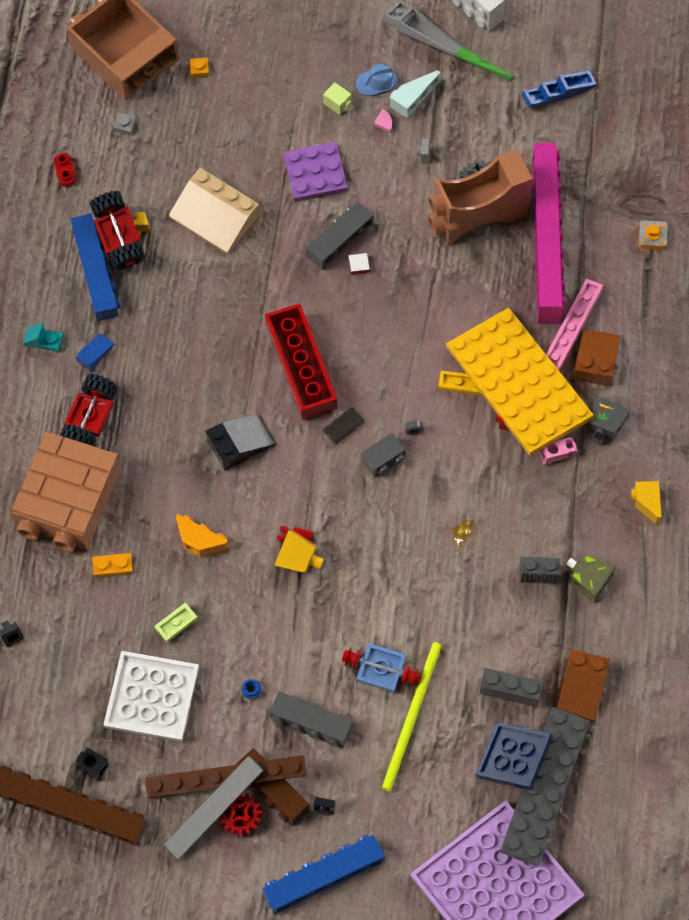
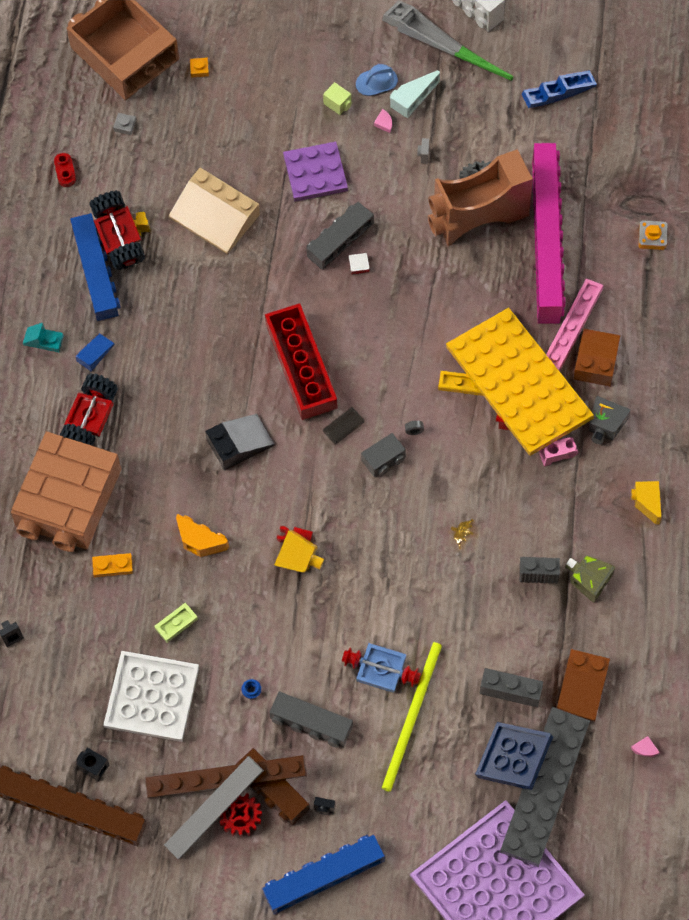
(645, 748): none -> bright pink tile

